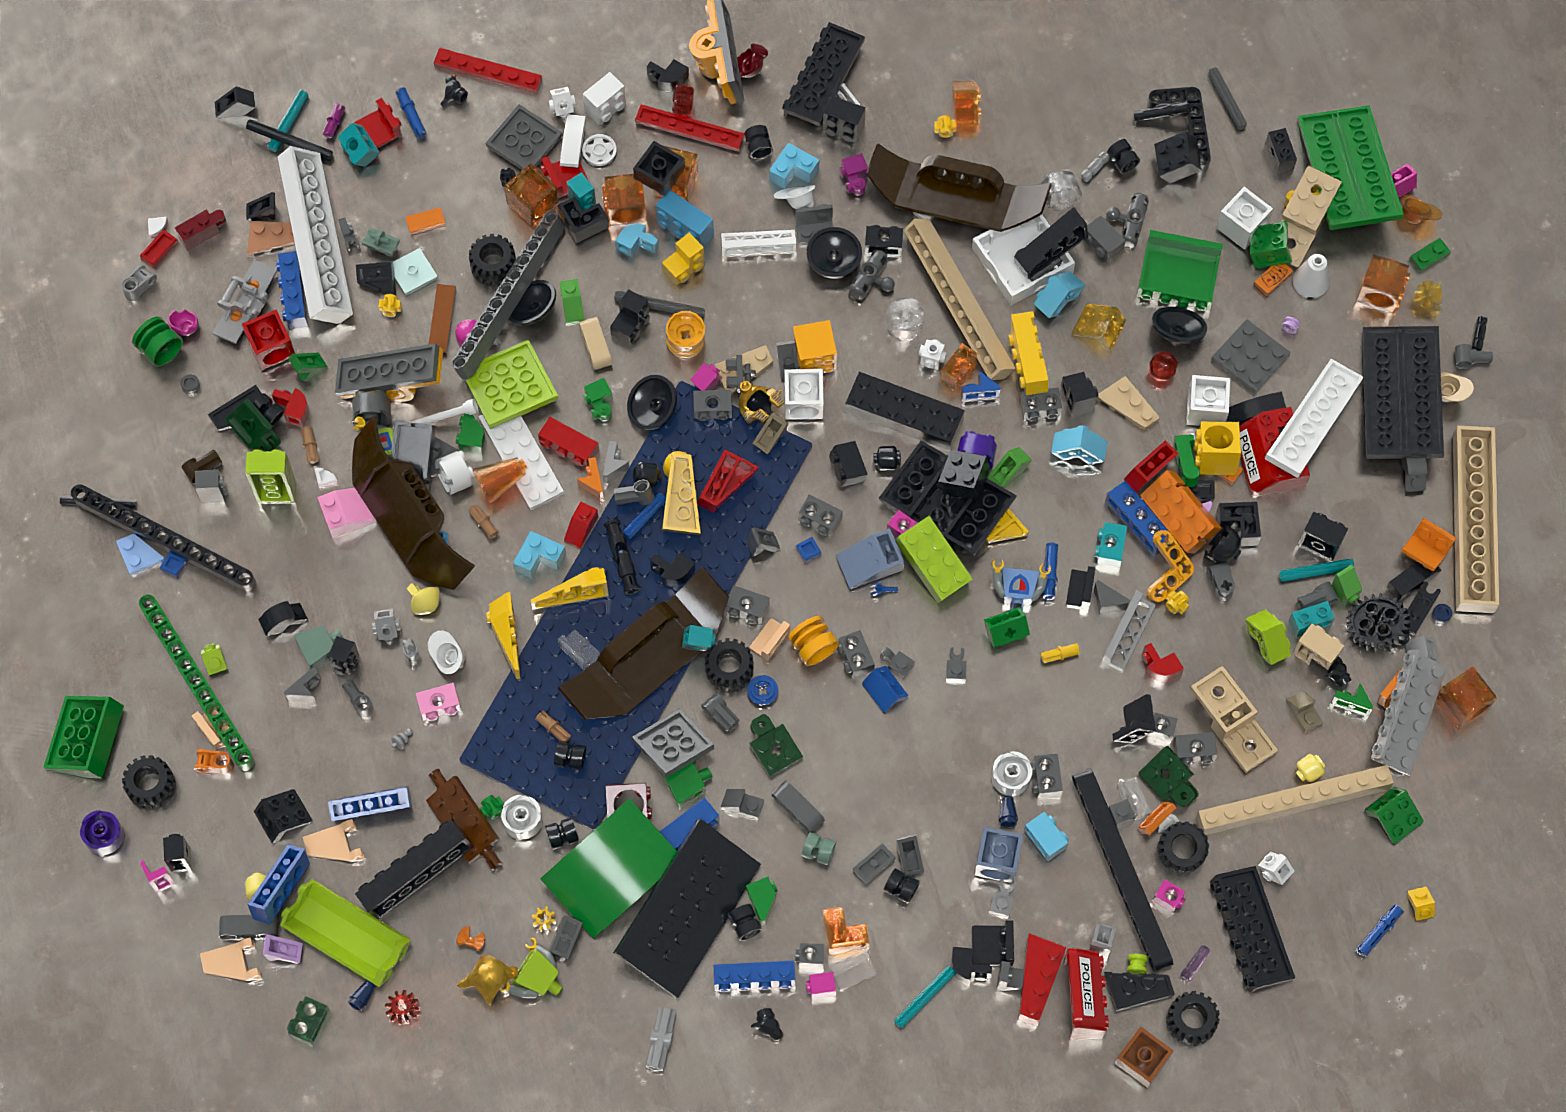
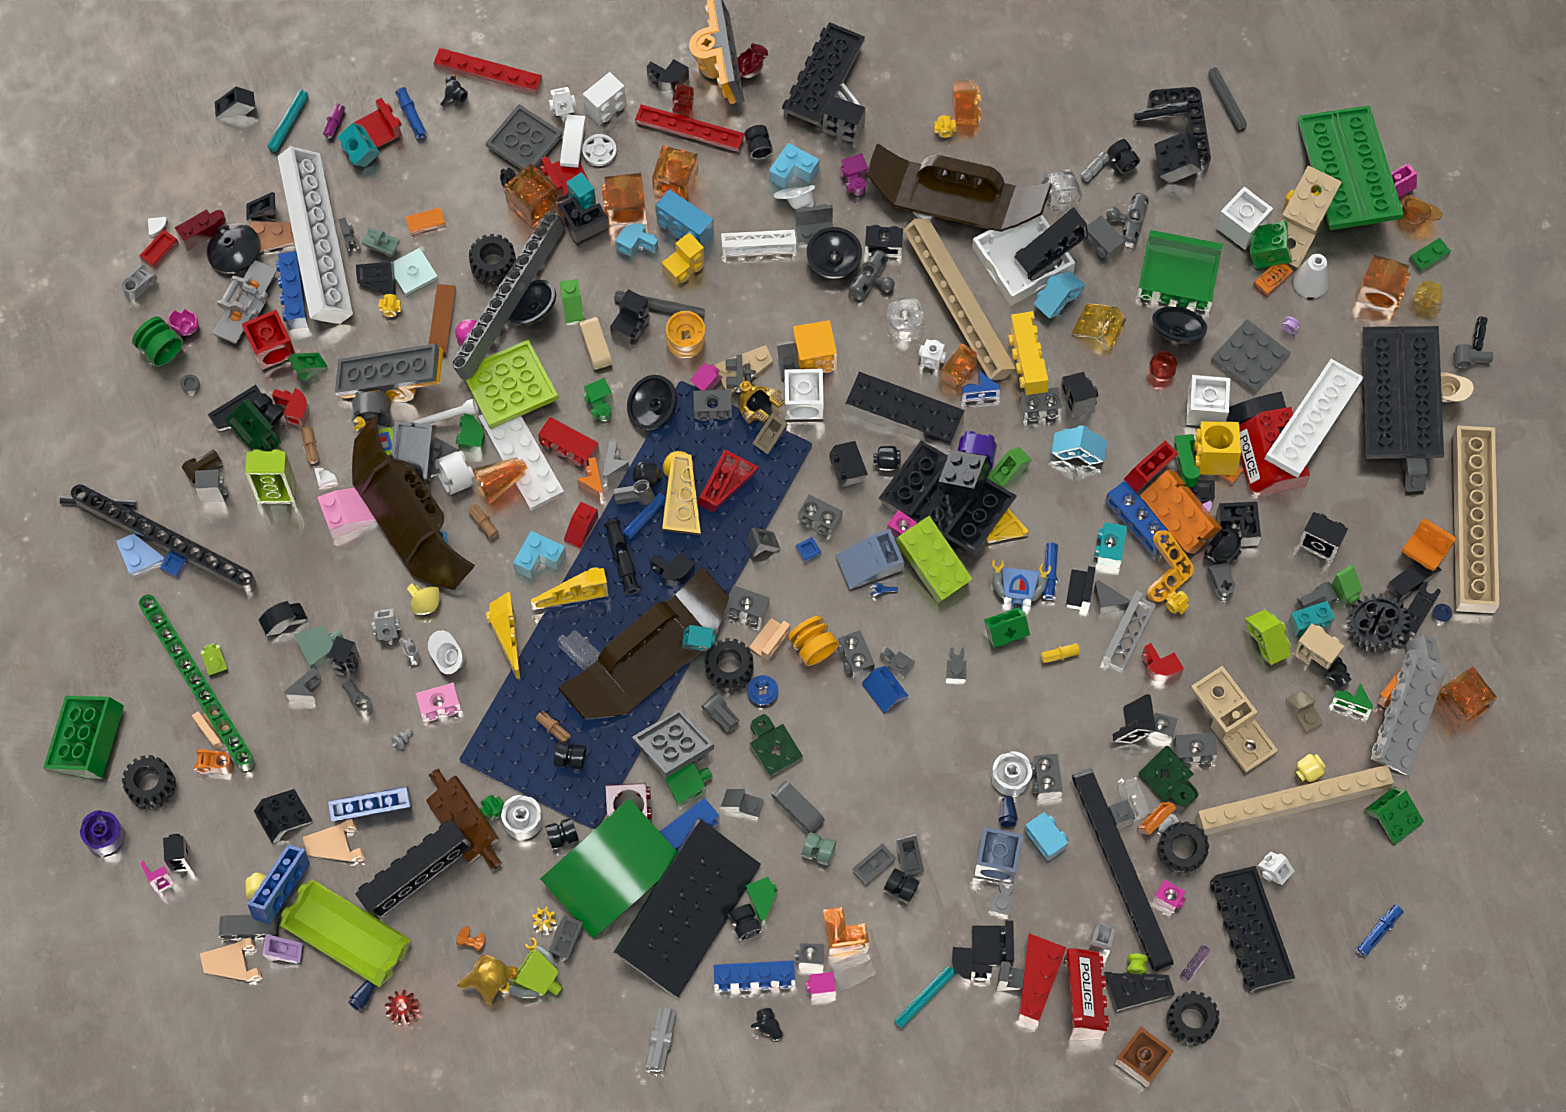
(238, 253): none -> black dish
(287, 139): black axle -> none
(313, 1022): clear green brick -> none
(659, 168): black brick -> none
(1129, 402): tan wing -> none
(1281, 150): black brick -> none
(1315, 570): teal axle -> none
(1422, 903): yellow bracket -> none

